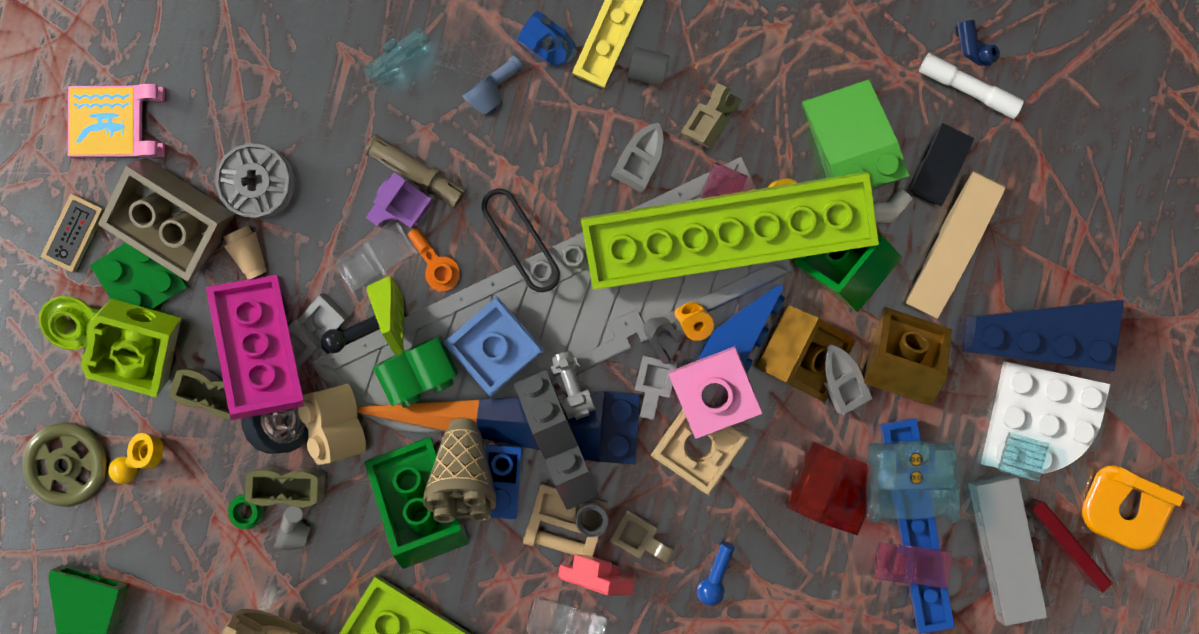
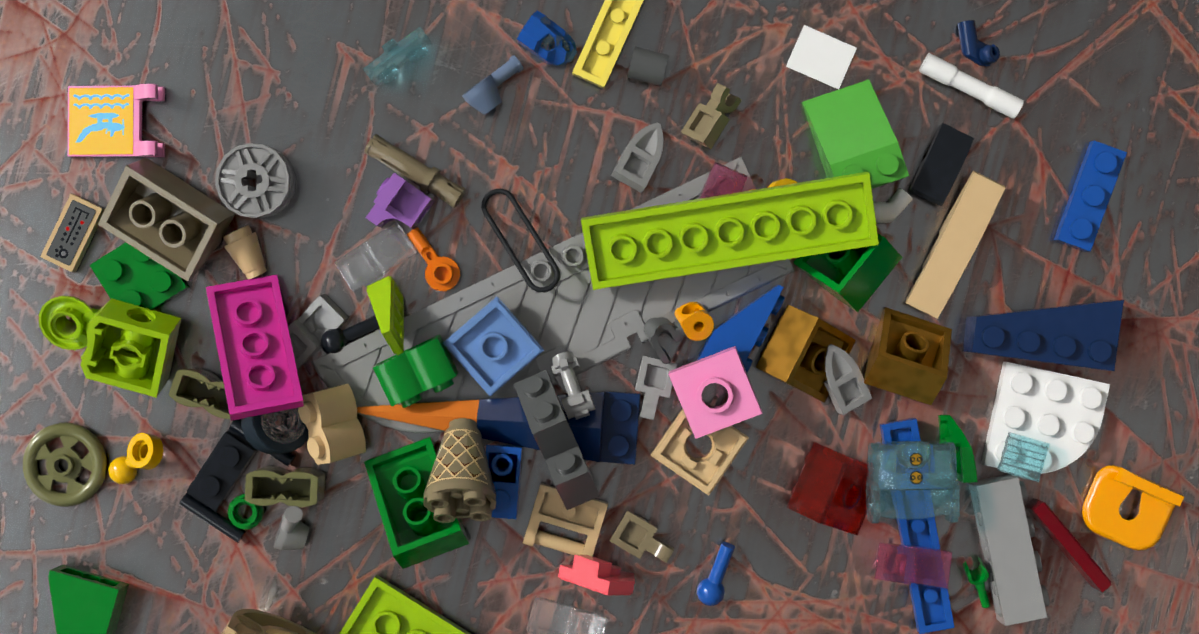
(220, 475): none -> black plate
(587, 531): dark grey beam -> none
(821, 57): none -> white sticker
(951, 432): none -> green slope
(978, 578): none -> green hand
(1090, 196): none -> blue plate

